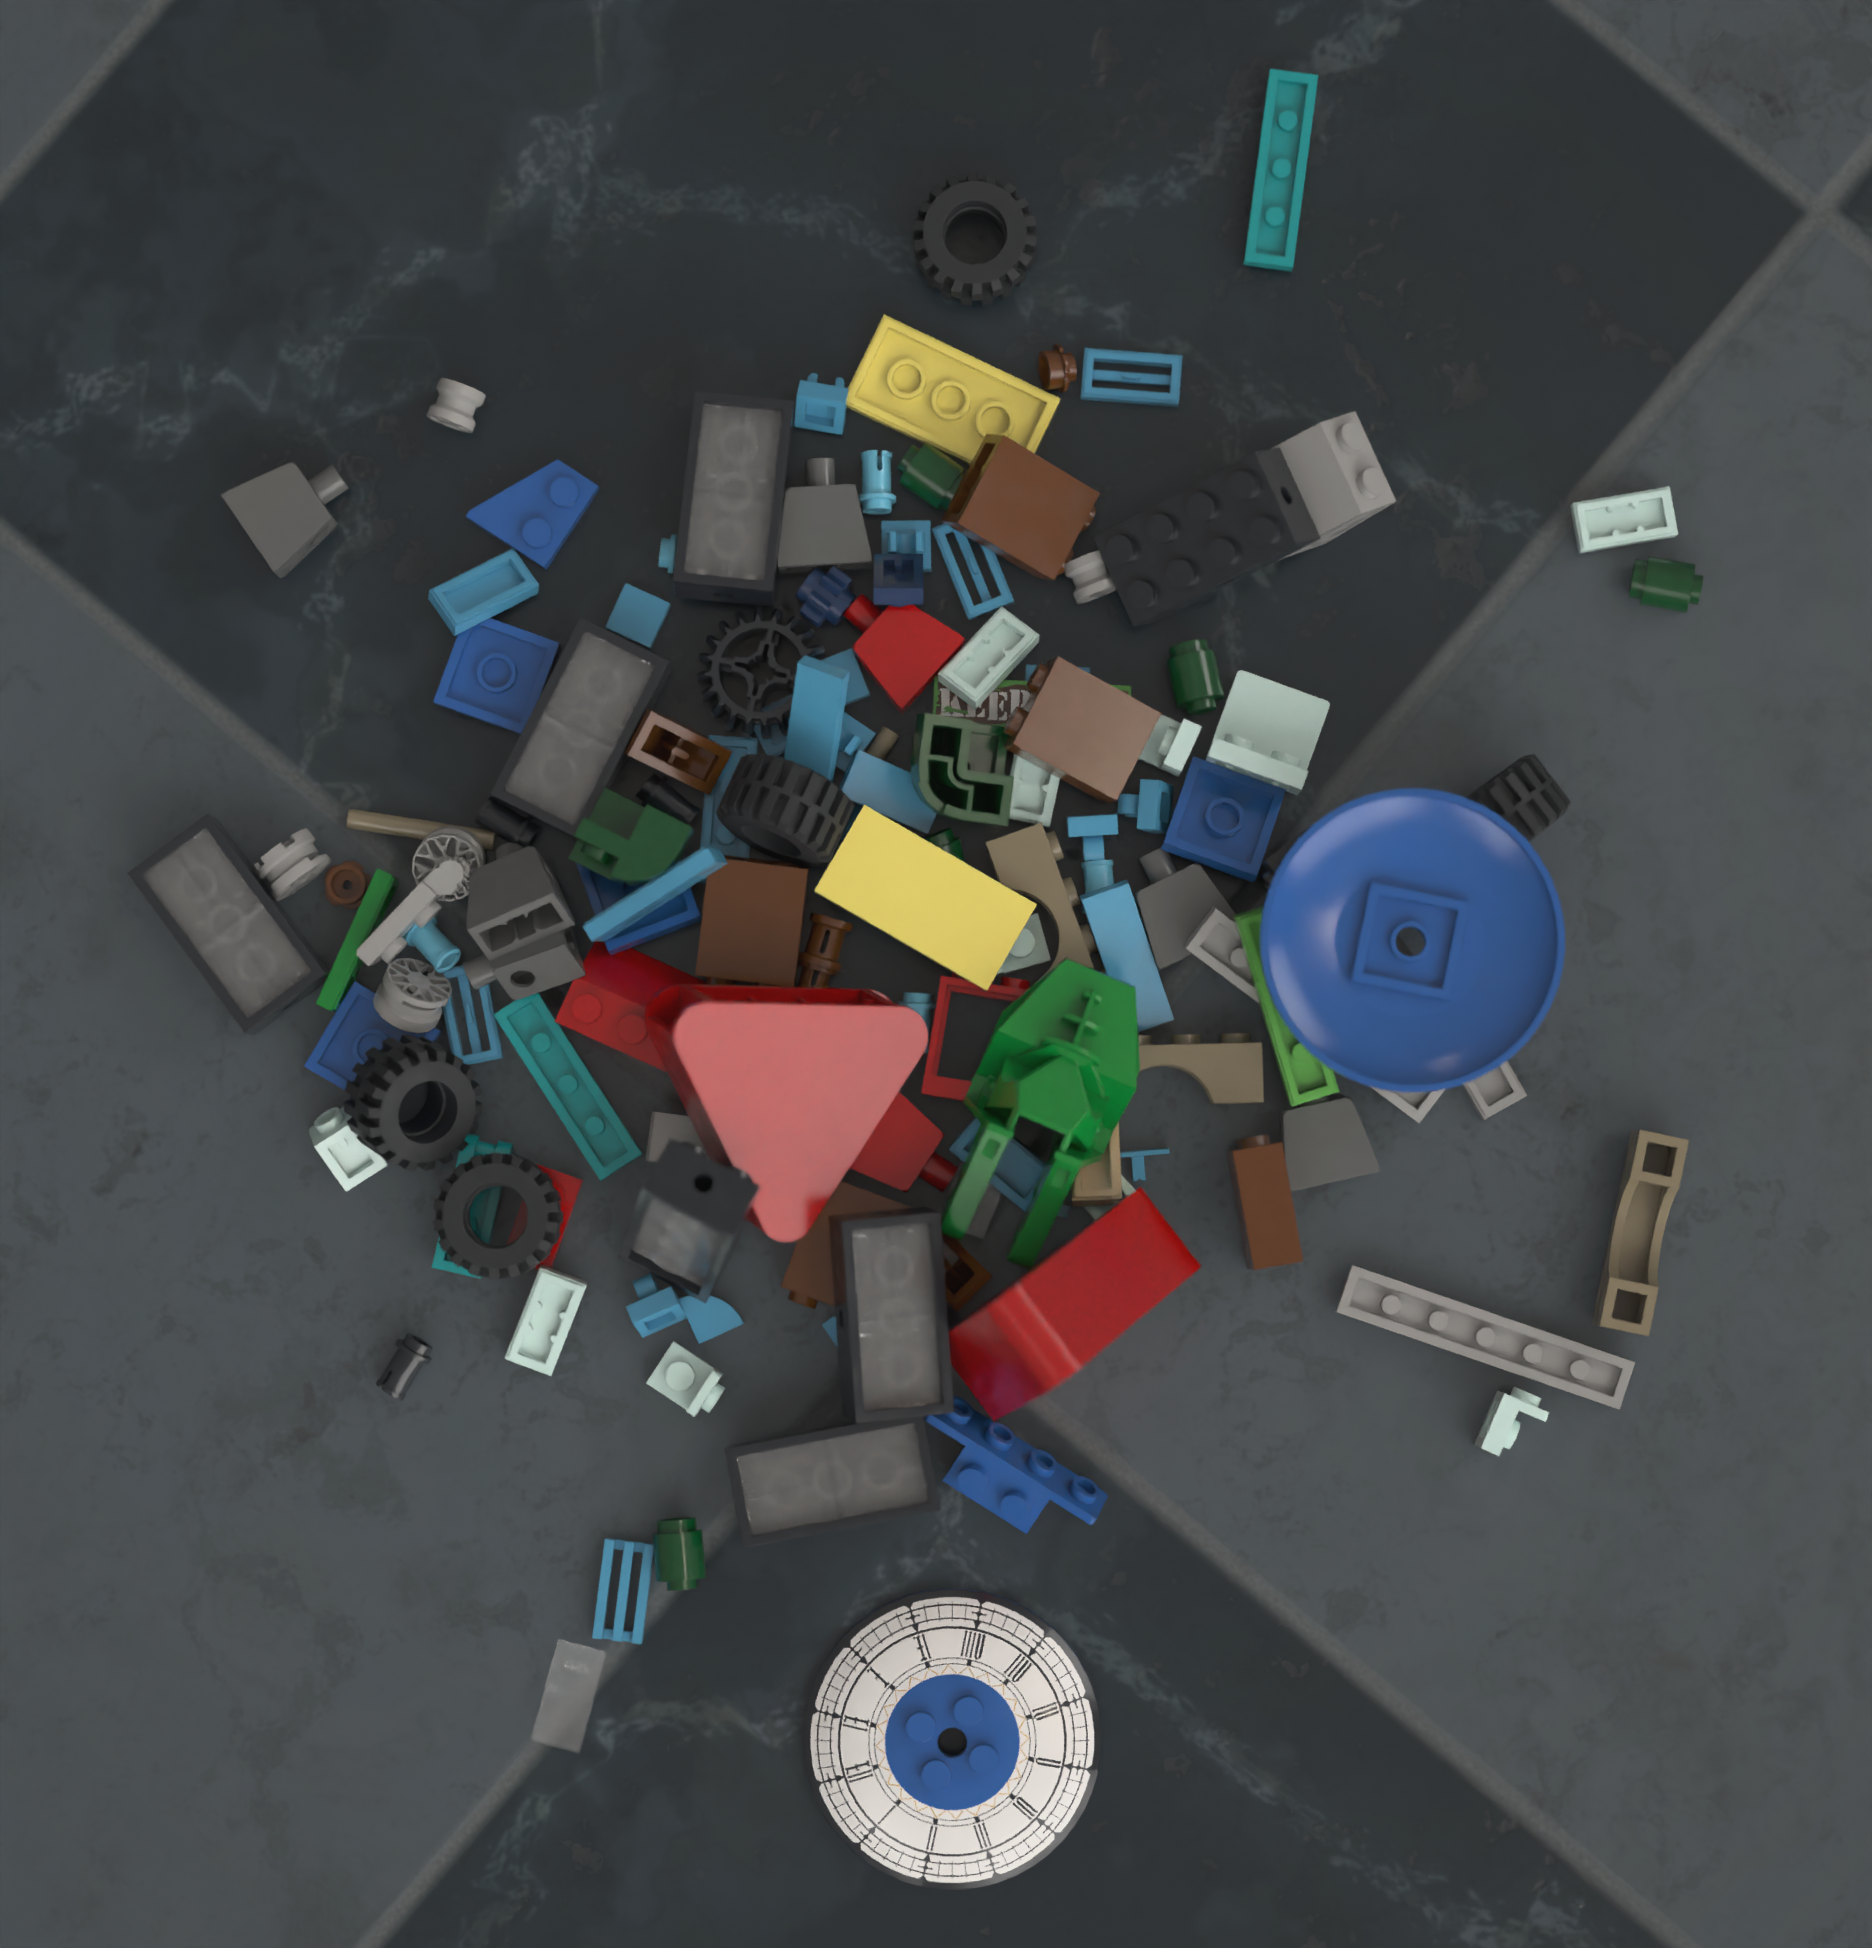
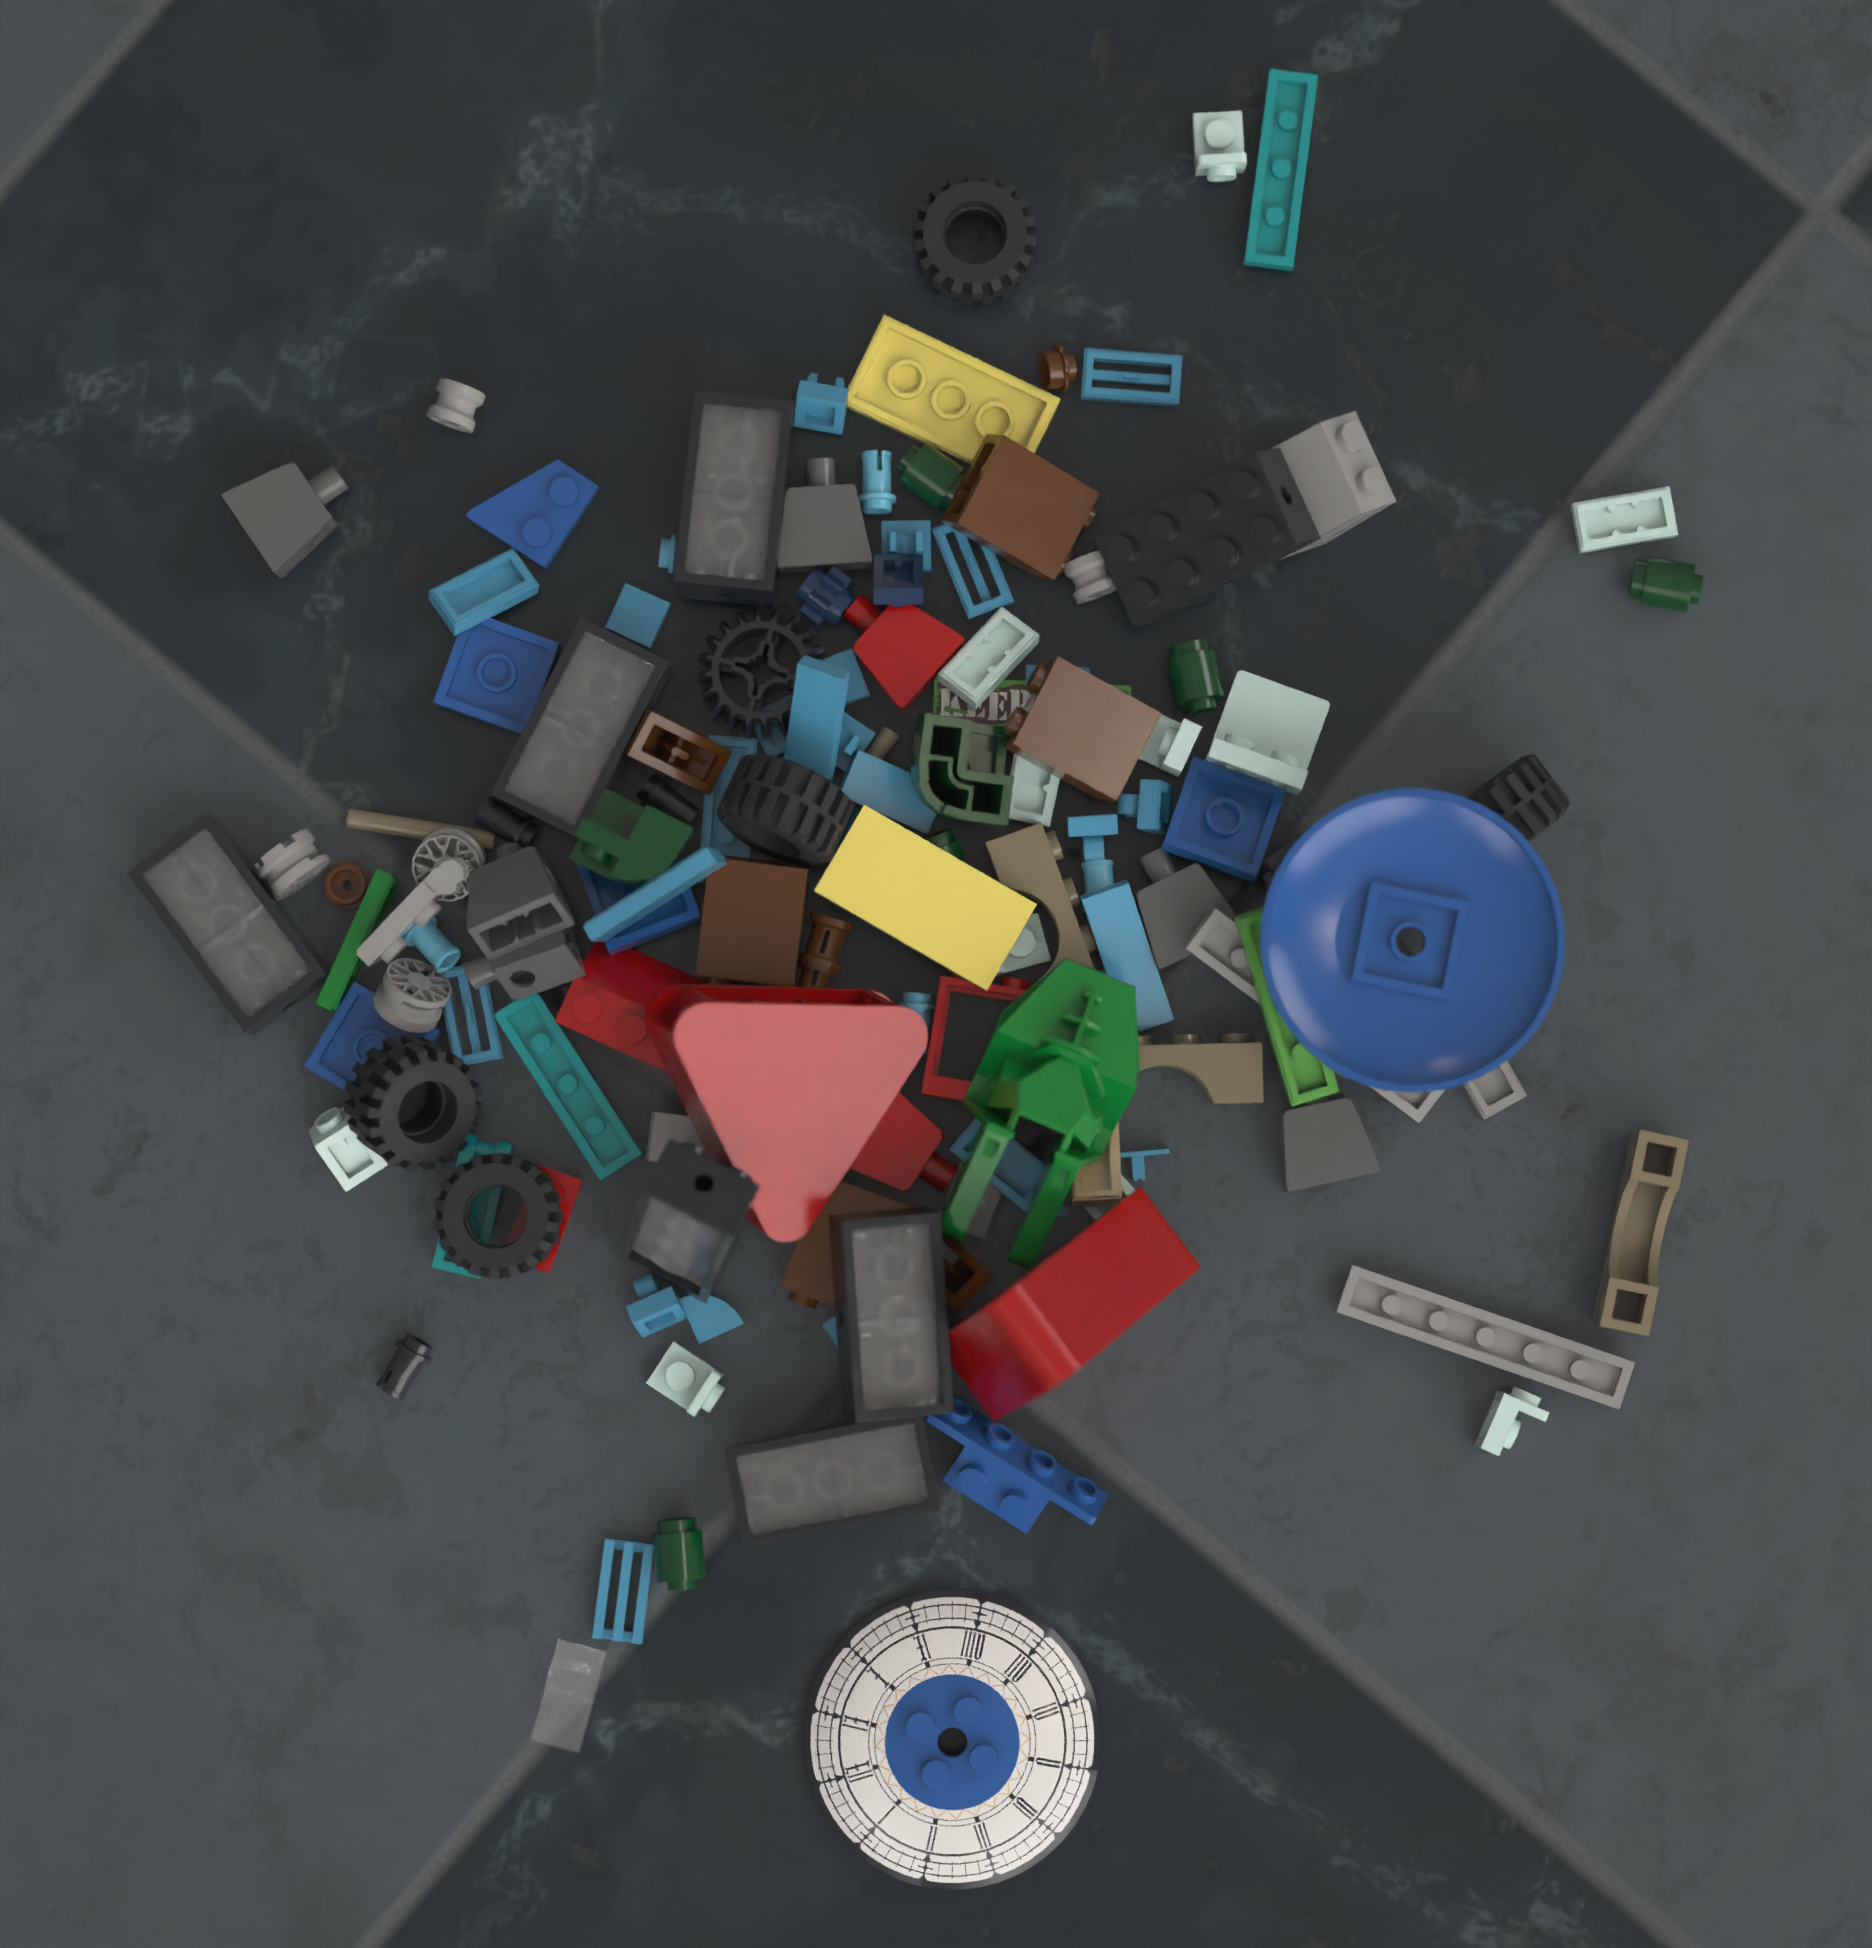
(545, 1320): light aqua plate -> none
(1219, 145): none -> light aqua bracket
(1264, 1203): reddish brown brick -> none

